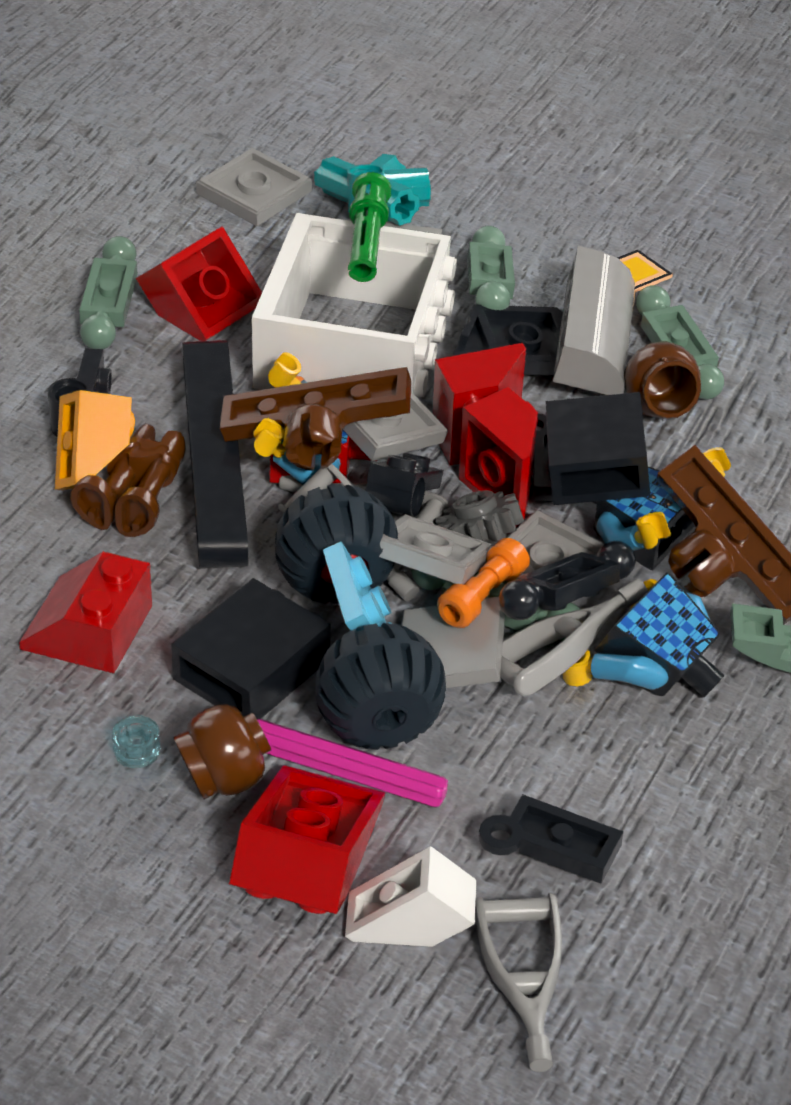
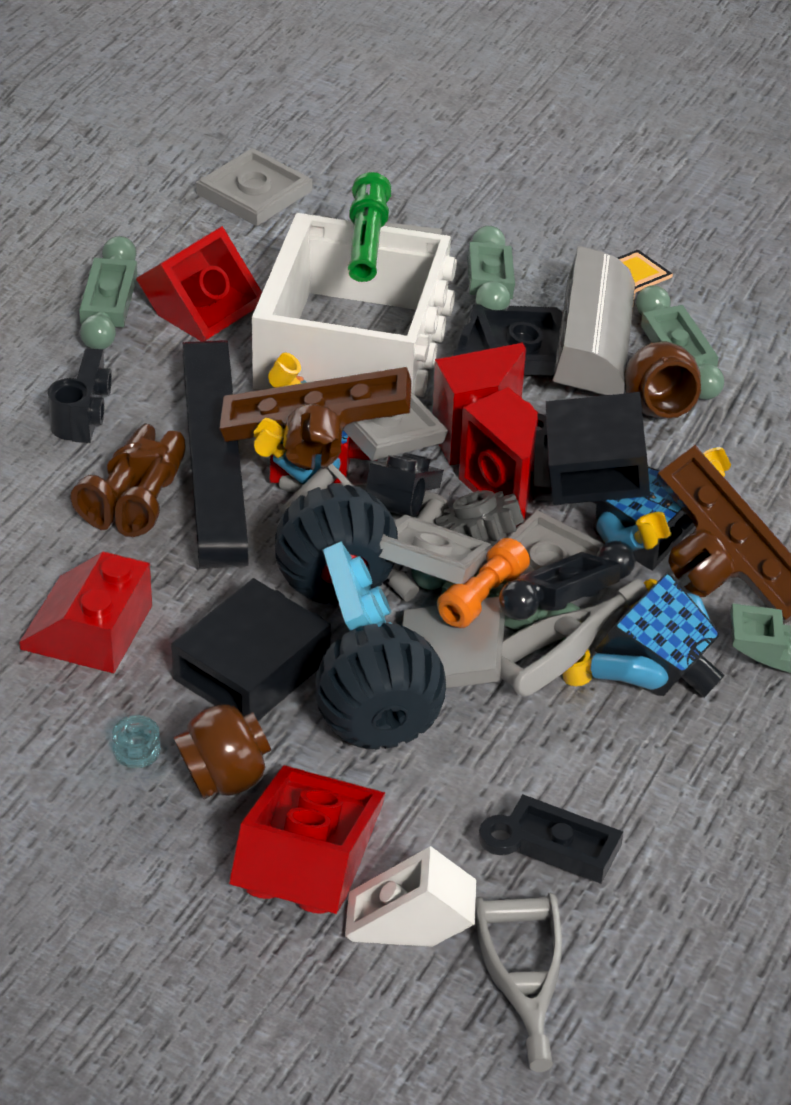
(90, 434): light orange slope -> none
(355, 765): dark pink axle -> none
(408, 186): teal piece -> none

